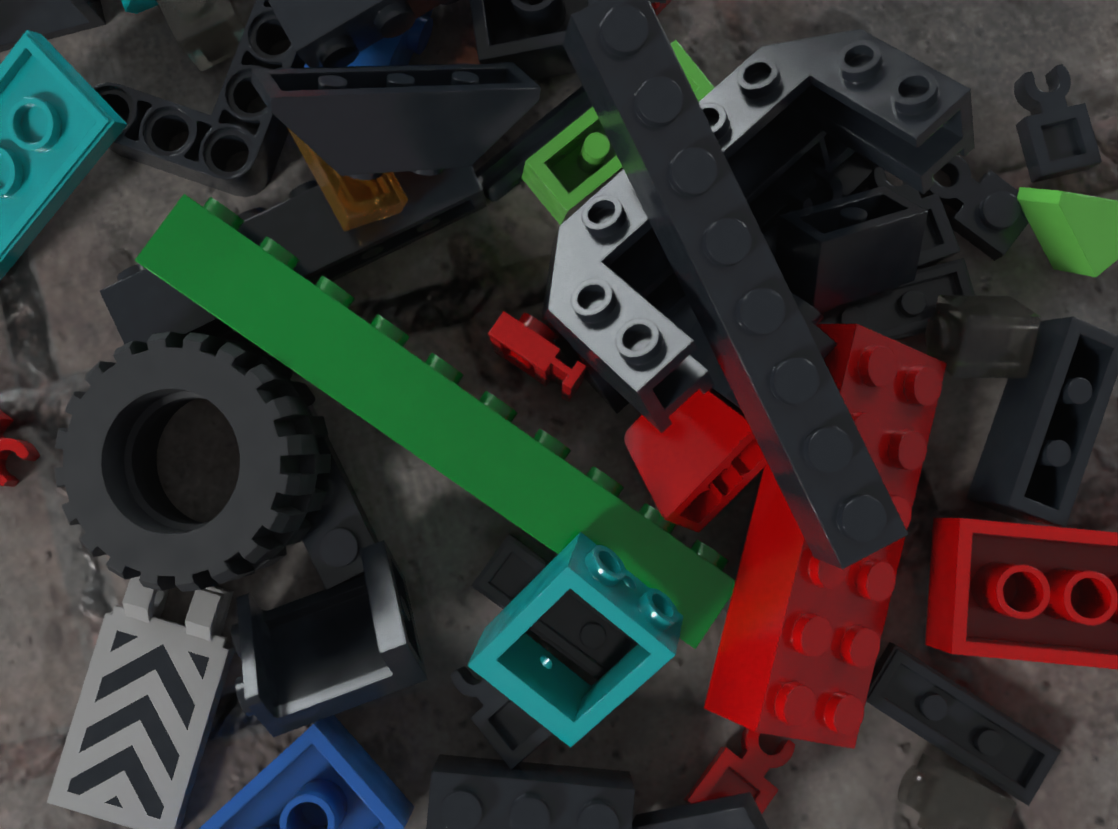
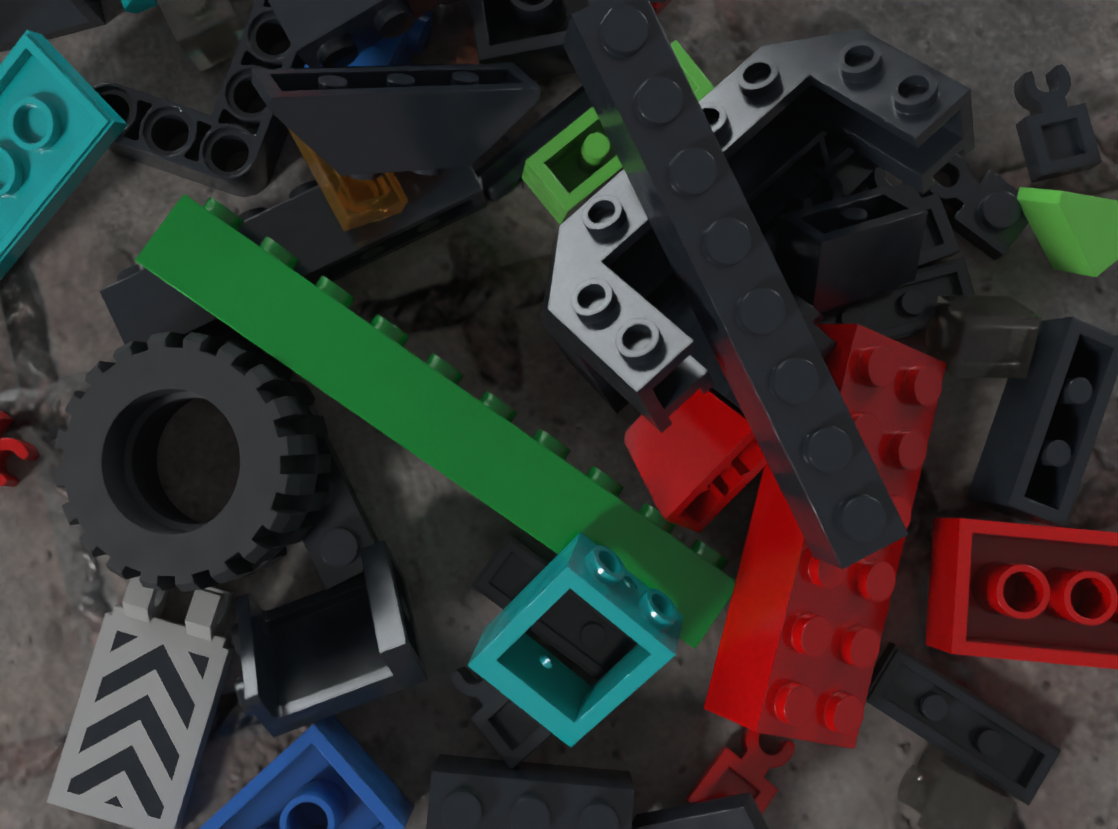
(531, 349): red plate -> none

